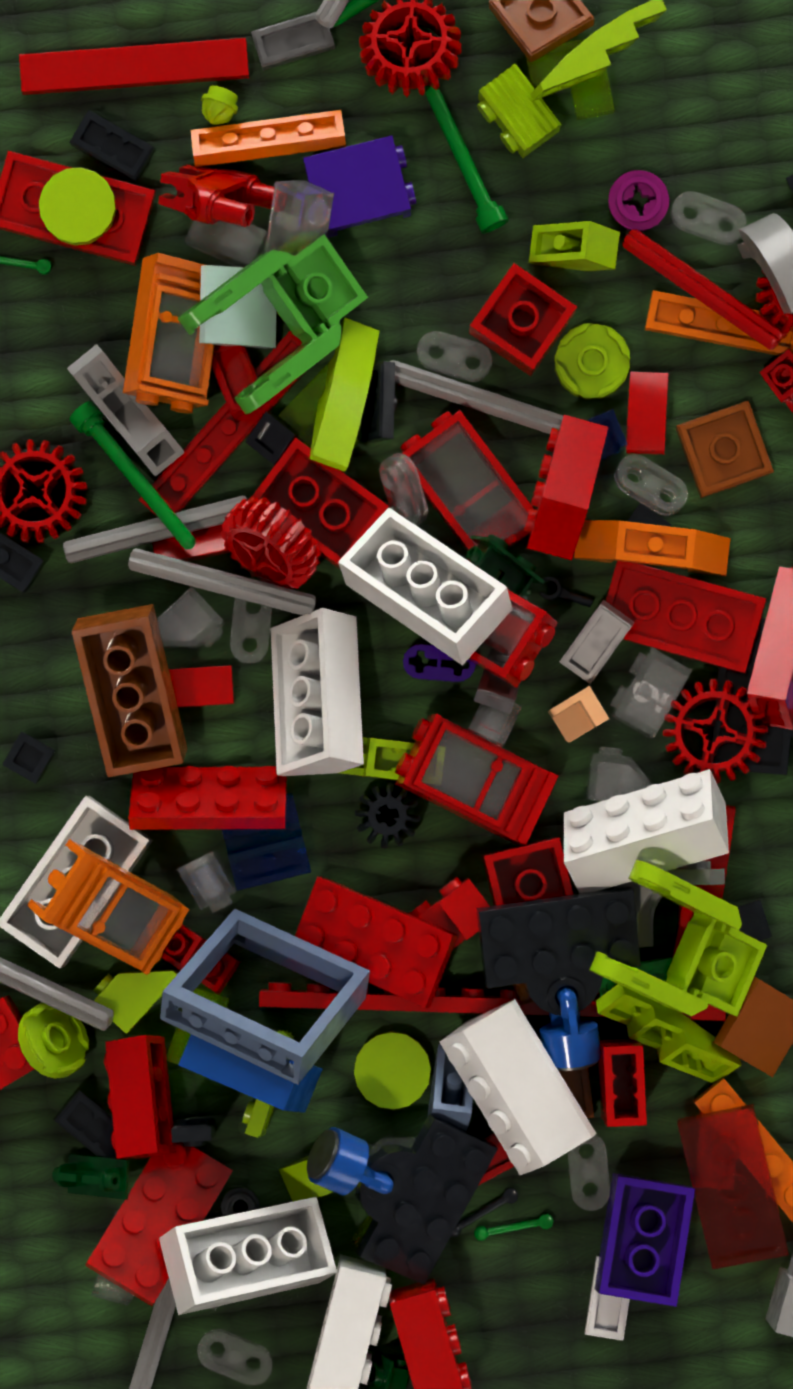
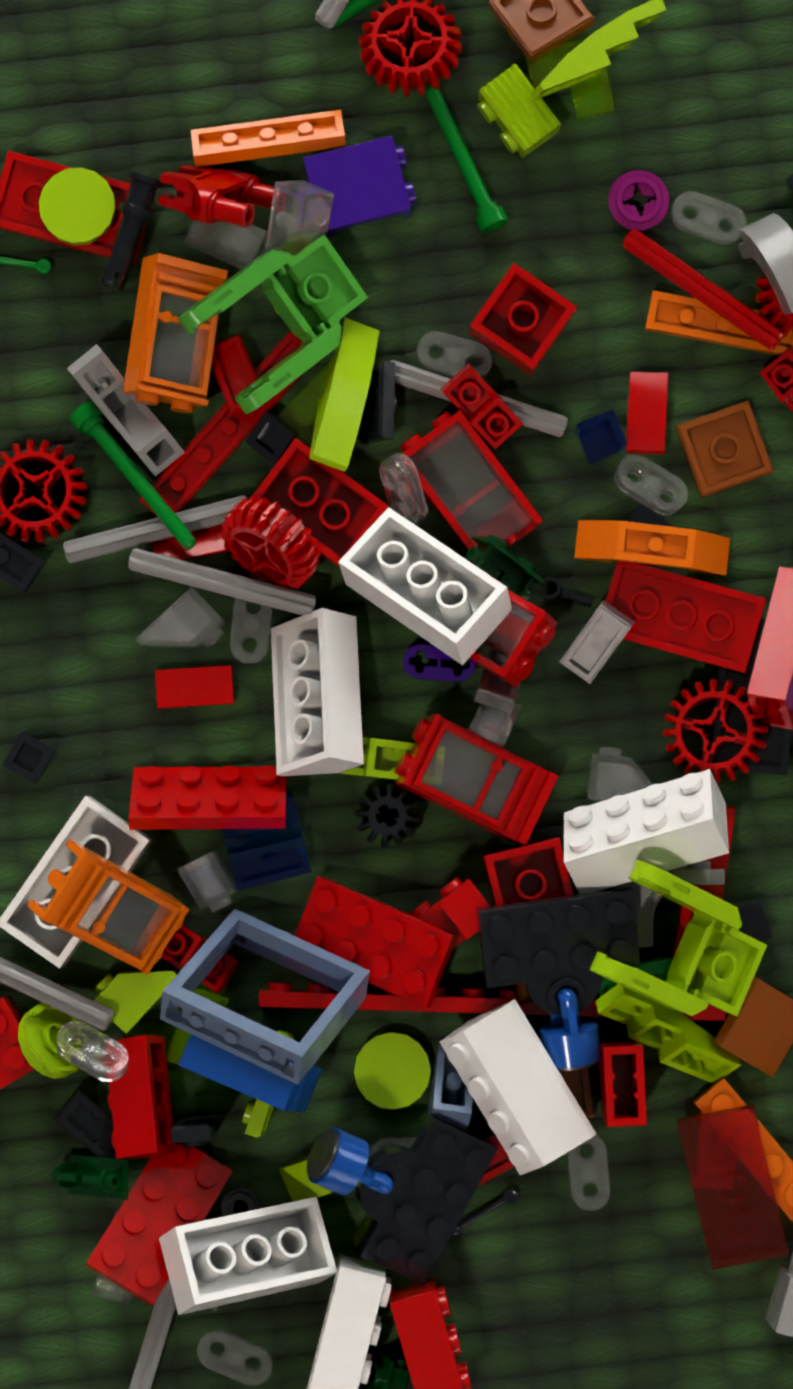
(95, 1051): none -> clear plate
(112, 146): black plate -> none
(130, 690): dark orange brick -> none
(134, 66): red tile -> none
(135, 212): none -> black pin
(219, 105): lime plate -> none
(246, 322): light aqua slope -> none
(291, 41): flat silver tile -> none
(481, 406): none -> red slope
(544, 1221): green hinge -> none
(567, 487): red brick -> none
(574, 246): lime slope -> none
(578, 714): light nougat panel -> none
(592, 361): lime tile -> none
(606, 1313): white tile -> none
(644, 1240): dark purple brick -> none
(650, 692): clear brick -> none

